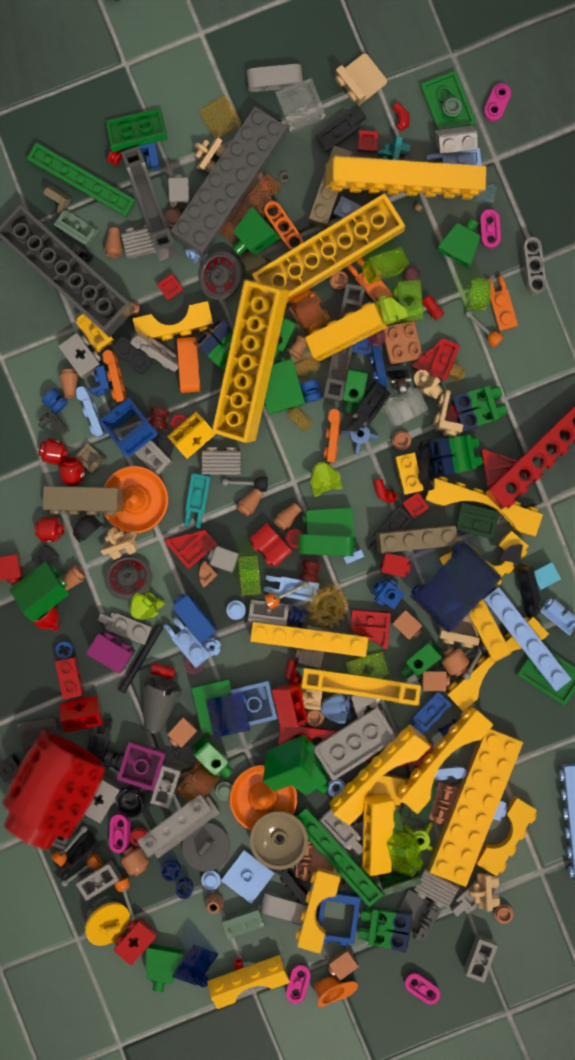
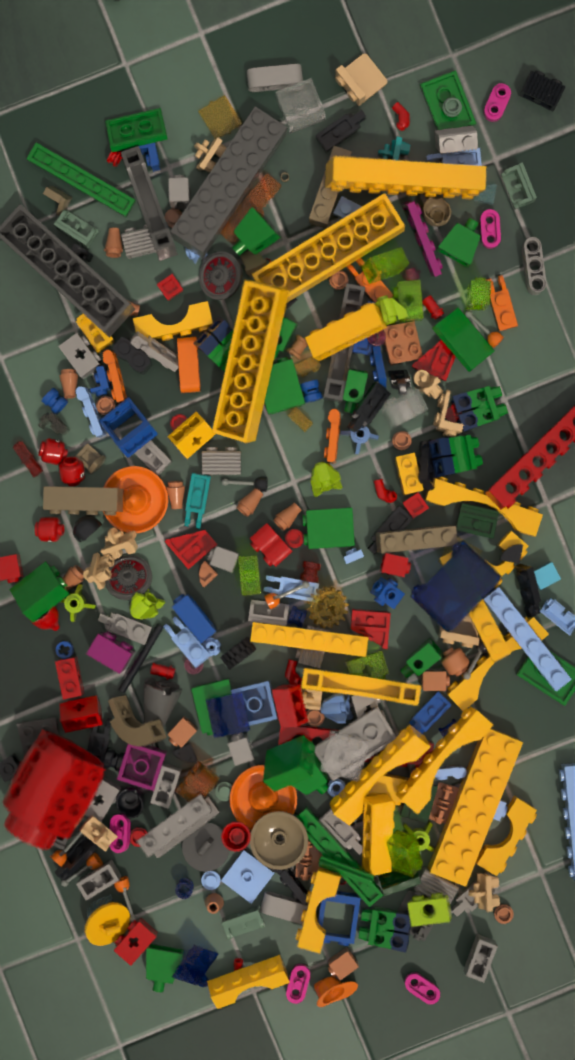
(27, 459): none -> clear red axle
(45, 554): black tile -> none
(81, 603): none -> lime brick
(98, 832): none -> tan hips
(99, 571): none -> tan hips
(105, 405): none -> nougat plate
(129, 728): none -> dark tan arch
(134, 861): nougat head -> none
(158, 418): clear red wheel -> none
(165, 444): black tile -> none
(168, 873): clear blue wheel -> none
(176, 493): none -> nougat cone
(206, 751): green torso -> none
(236, 610): light blue plate -> none
(236, 836): none -> red helmet
(238, 653): none -> black tyre
(240, 748): none -> light grey brick
(282, 218): orange beam -> none
(308, 311): clear orange brick -> none
(325, 545): green beam -> none
(344, 755): none -> clear brick
(346, 870): none -> green axle
(367, 141): red plate -> none
(407, 625): nougat brick -> none
(414, 220): none -> magenta wing
(420, 916): none -> lime brick
(436, 212): none -> dark tan hair
(456, 373): clear yellow piece -> none
(463, 339): none -> green tile
(496, 466): red wing -> none
(518, 186): none -> sand green hinge
(542, 90): none -> black brick

